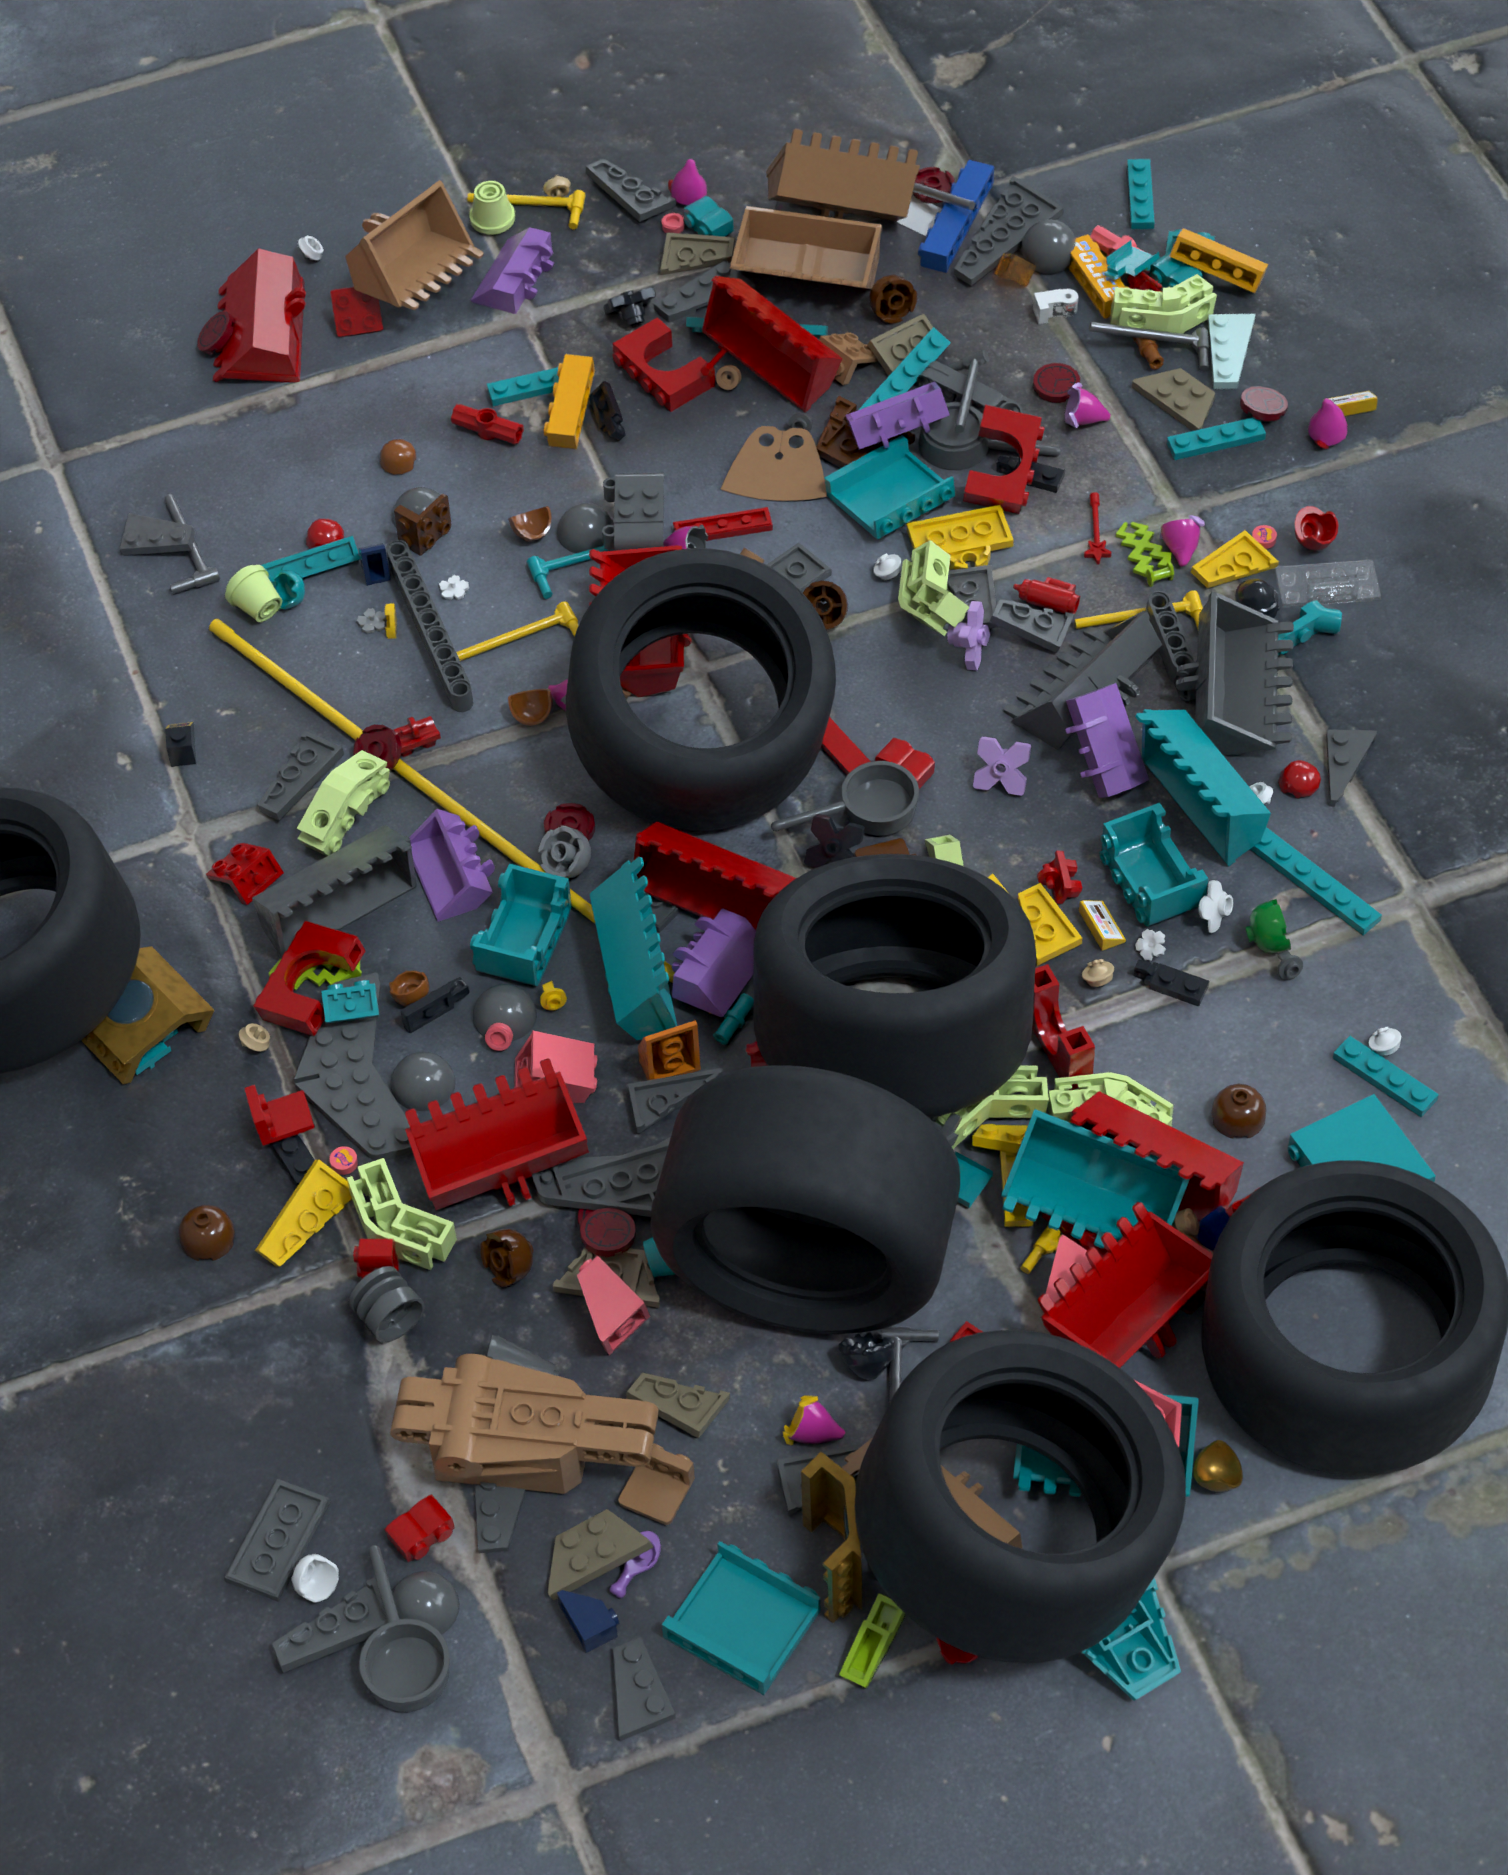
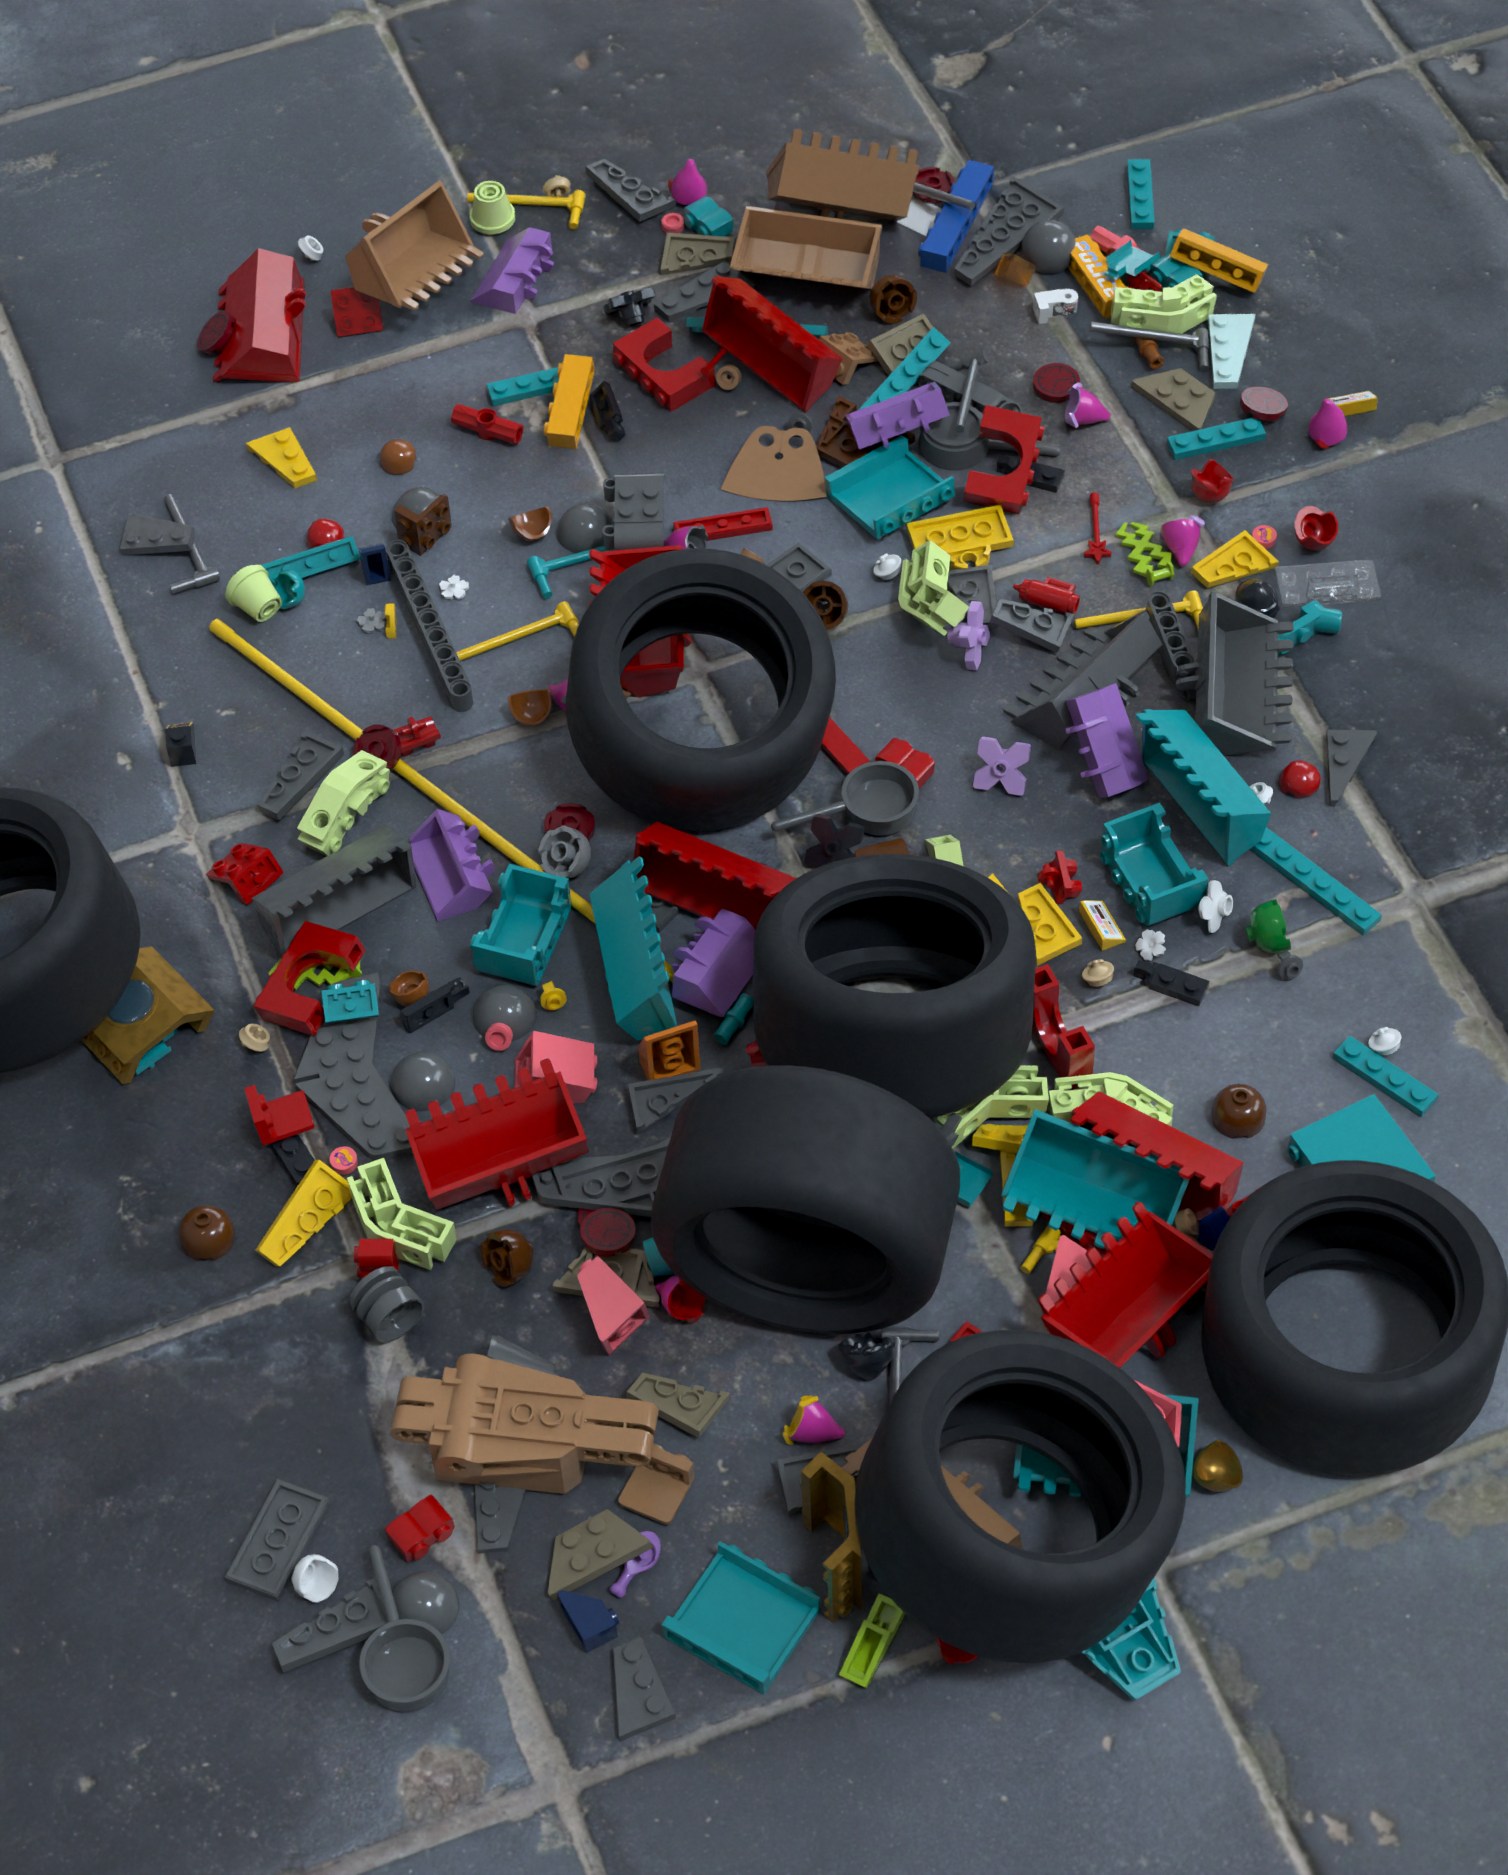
(285, 456): none -> yellow wing
(681, 1300): none -> red hat
(1212, 482): none -> red helmet

